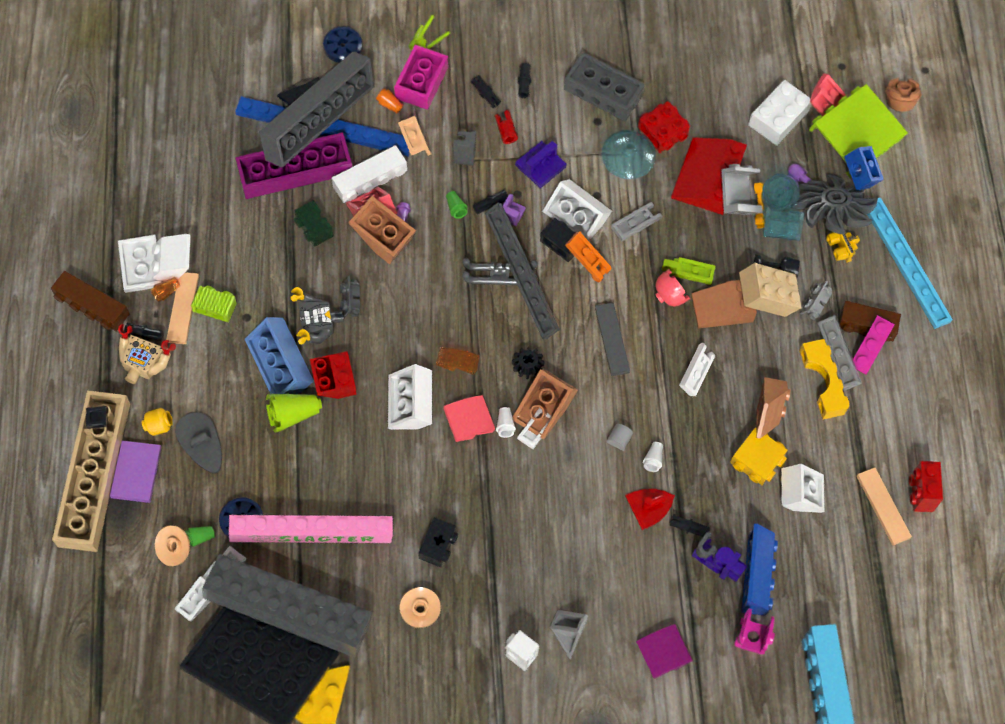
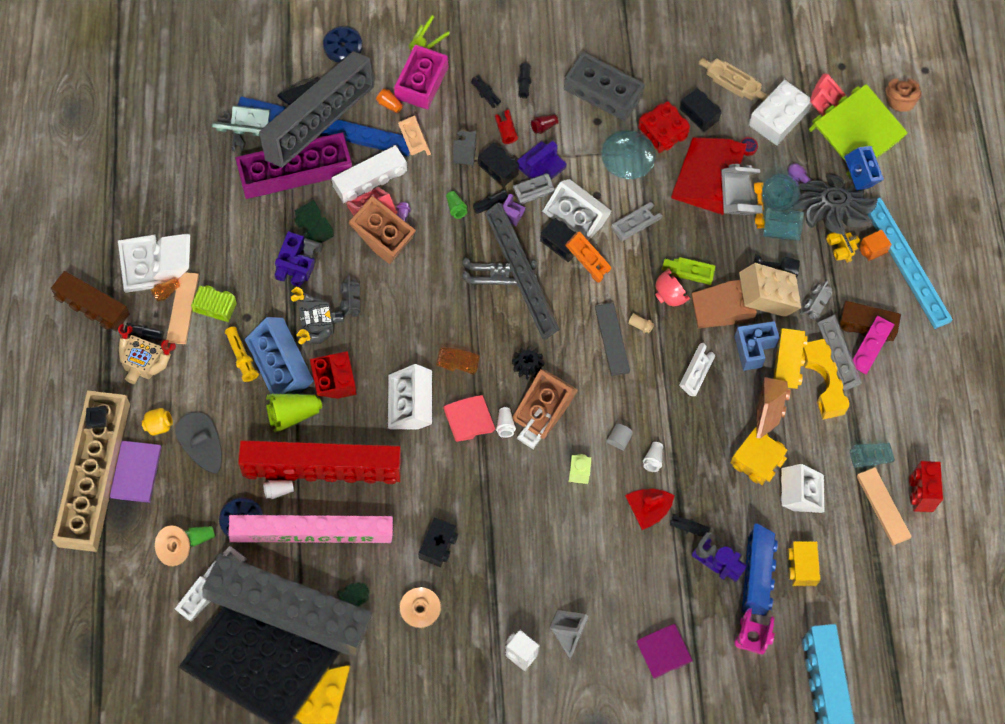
(236, 137): none -> dark grey piece
(243, 361): none -> yellow pin
(245, 119): none -> bracket
(277, 488): none -> white cone
(292, 263): none -> dark purple hips
(320, 461): none -> red brick
(354, 594): none -> clear green brick
(498, 164): none -> black brick
(533, 189): none -> light grey hinge
(543, 123): none -> dark red cone
(580, 469): none -> yellowish green brick
(641, 323): none -> tan pin
(700, 109): none -> black brick
(733, 79): none -> tan piece
(752, 146): none -> tile
(752, 341): none -> medium blue brick
(790, 357): none -> yellow brick
(804, 564): none -> yellow brick
(860, 459): none -> clear light blue slope
(875, 245): none -> orange brick

